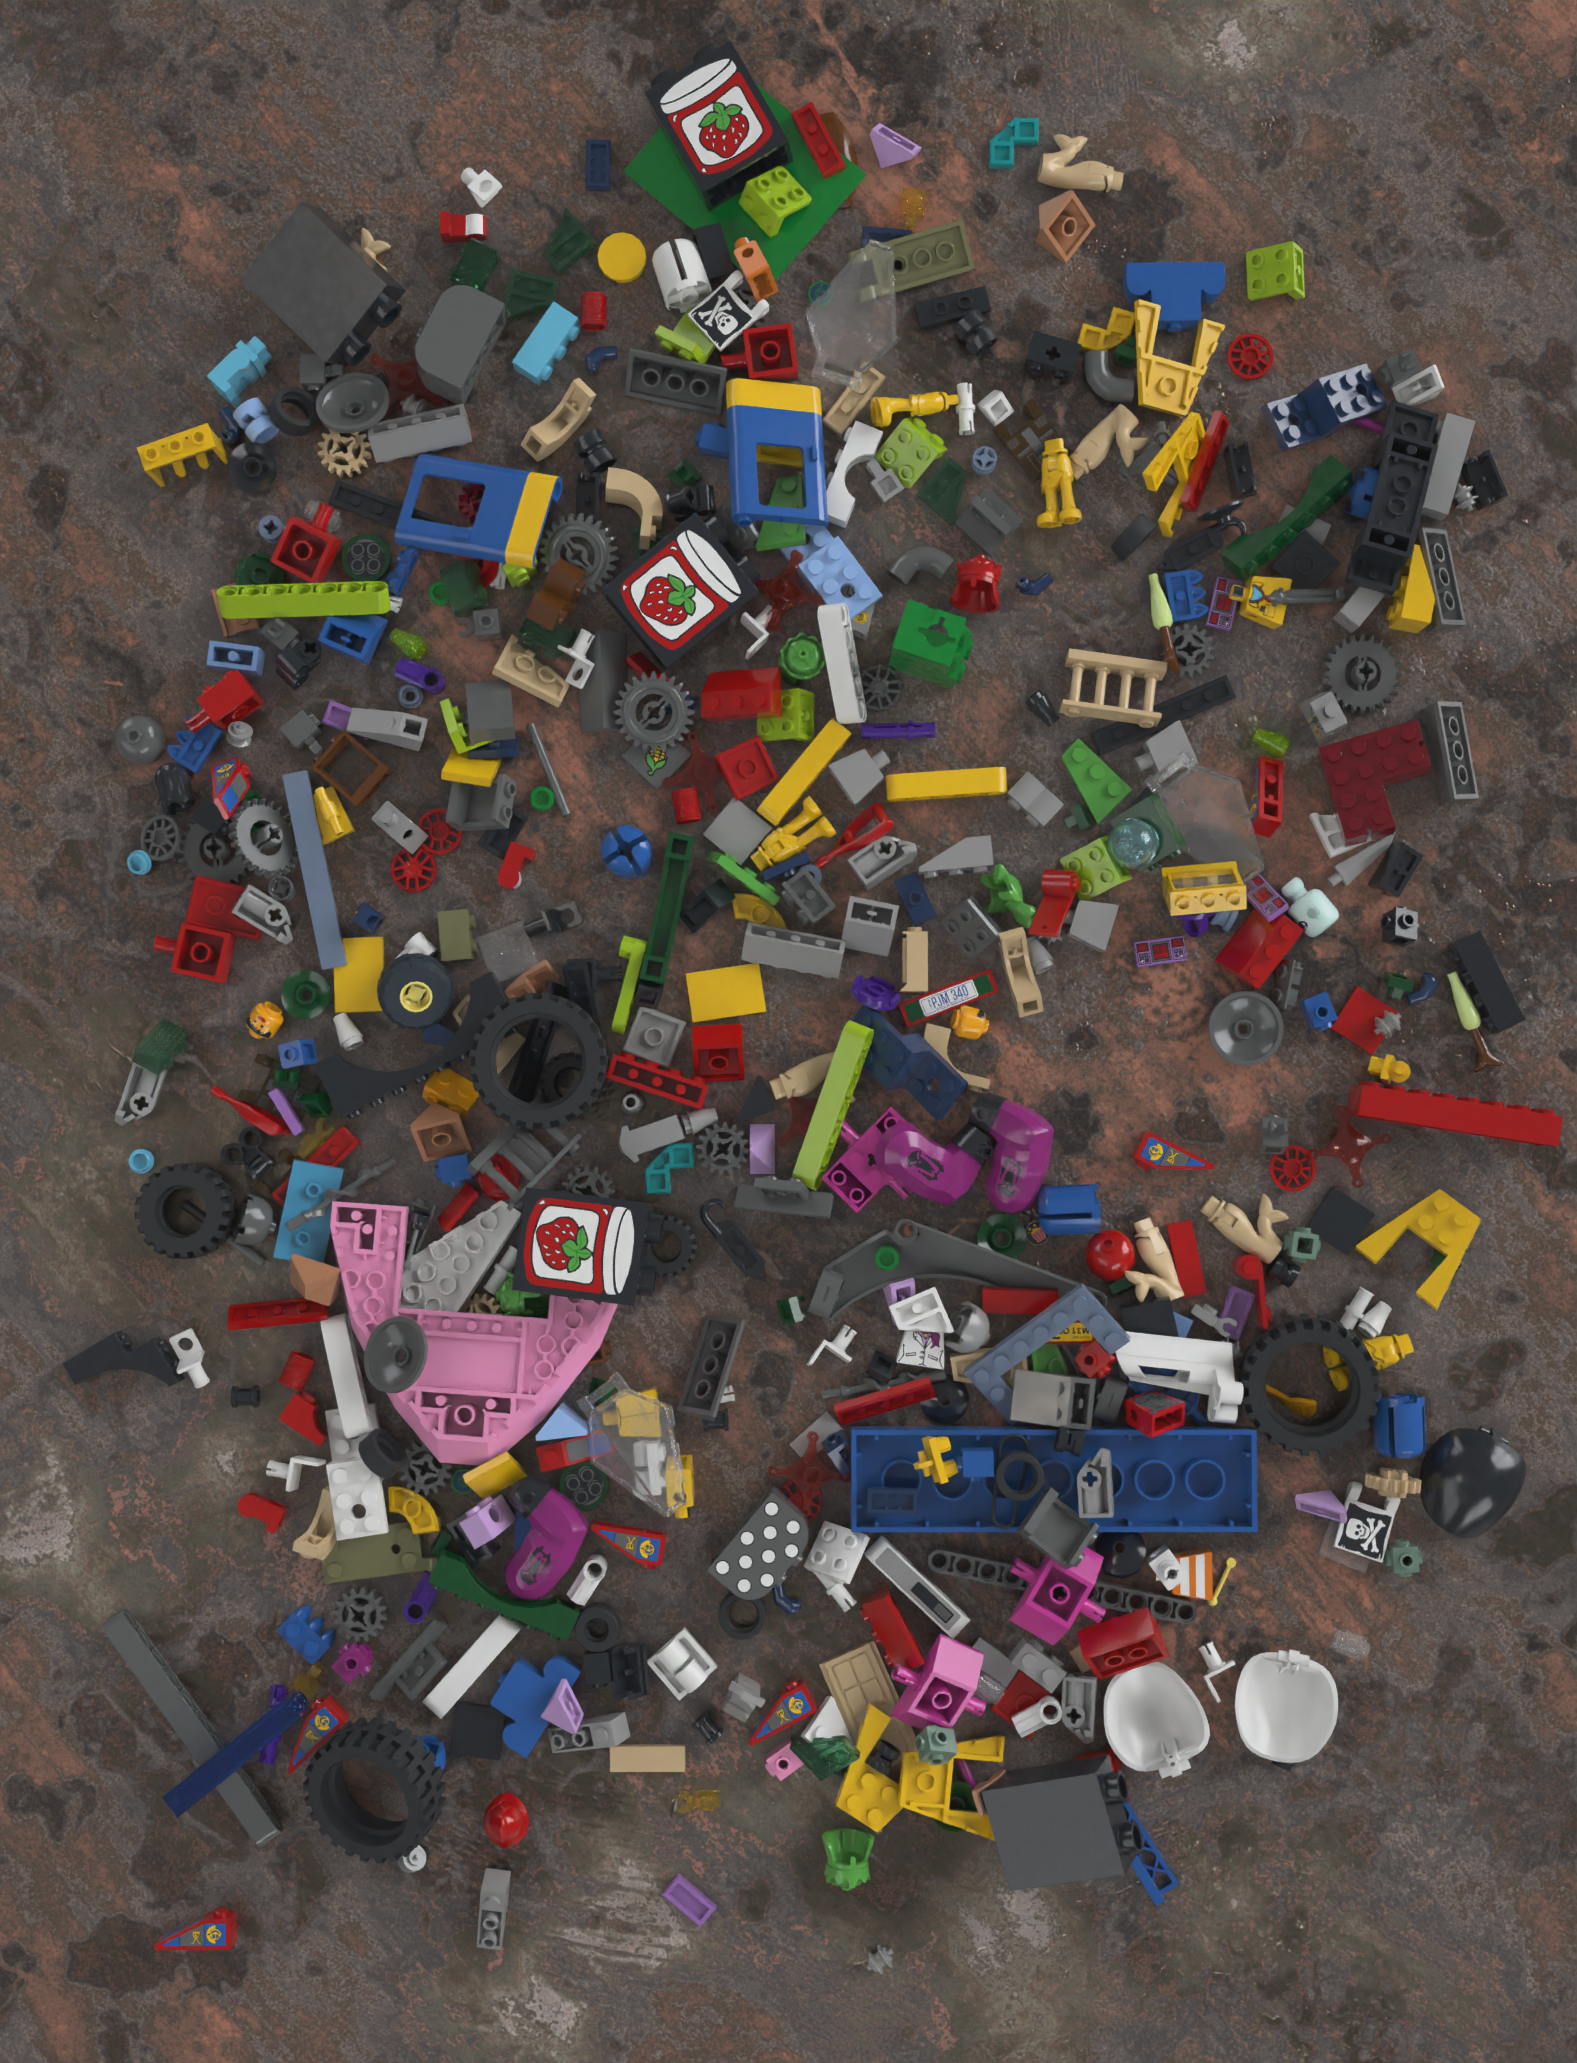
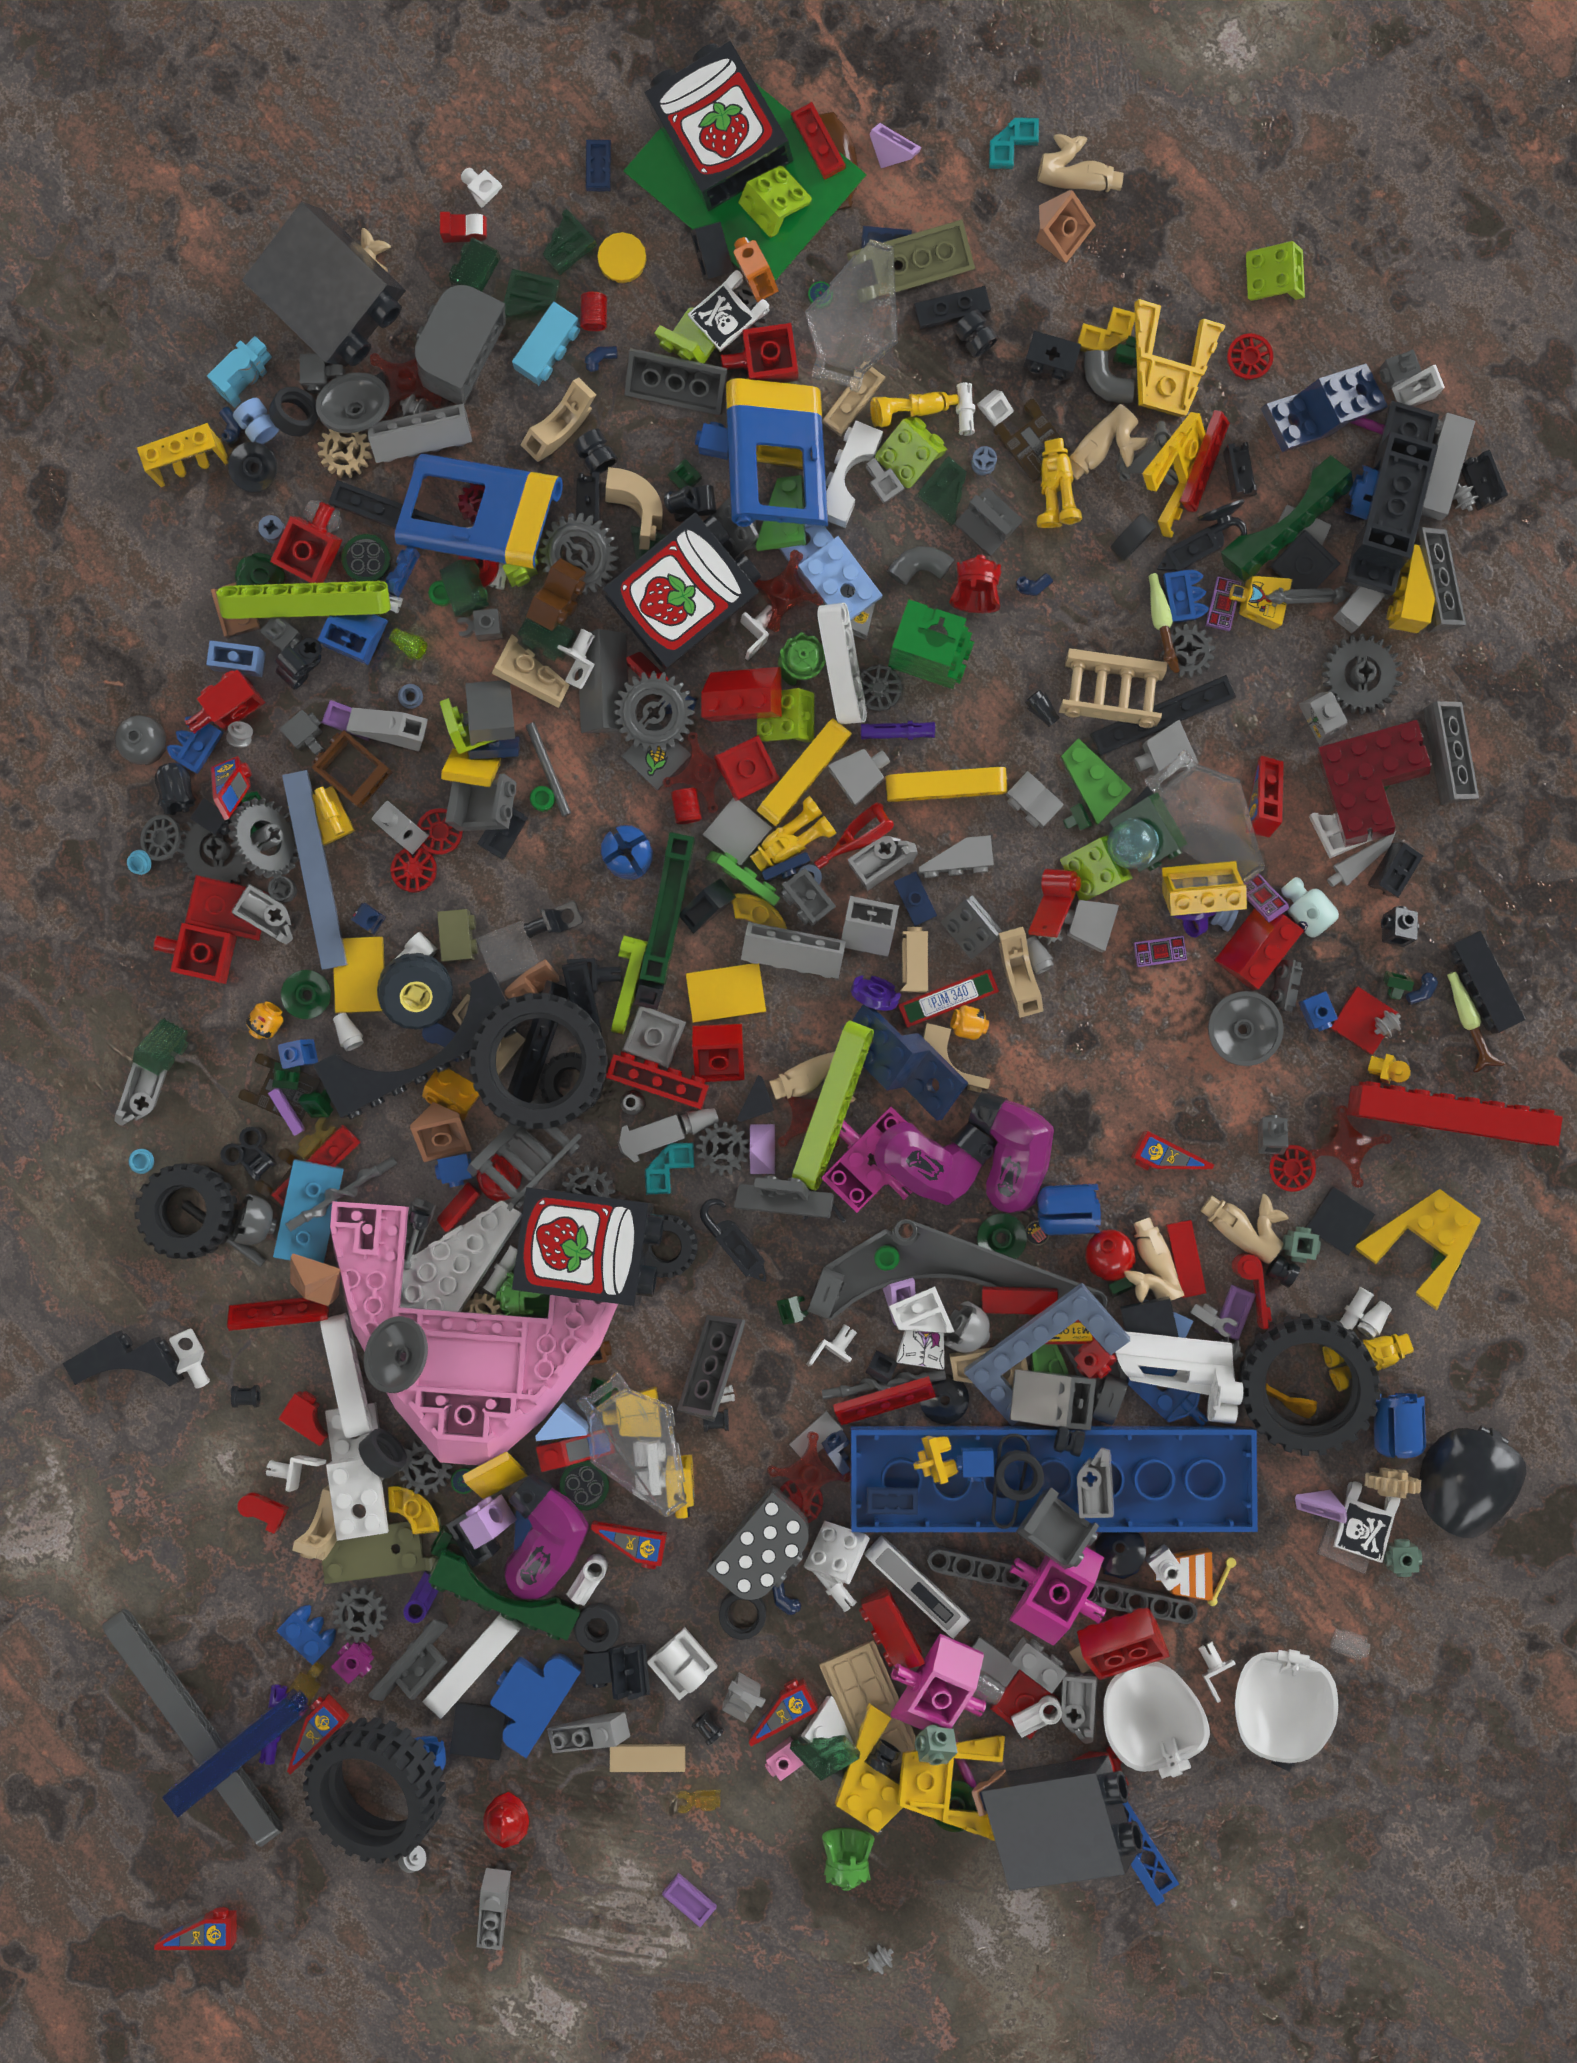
(255, 1115): red piece -> none
(297, 1370): red piece -> none
(419, 675): dark purple piece -> none
(513, 864): red leg -> none
(564, 1709): lavender slope -> none
(680, 292): white cylinder -> none
(913, 206): clear yellow plate -> none
(1007, 896): bright green animal -> none
(1154, 1412): red torso -> none
(1176, 288): blue brick -> none
(1272, 742): clear neon green cone -> none

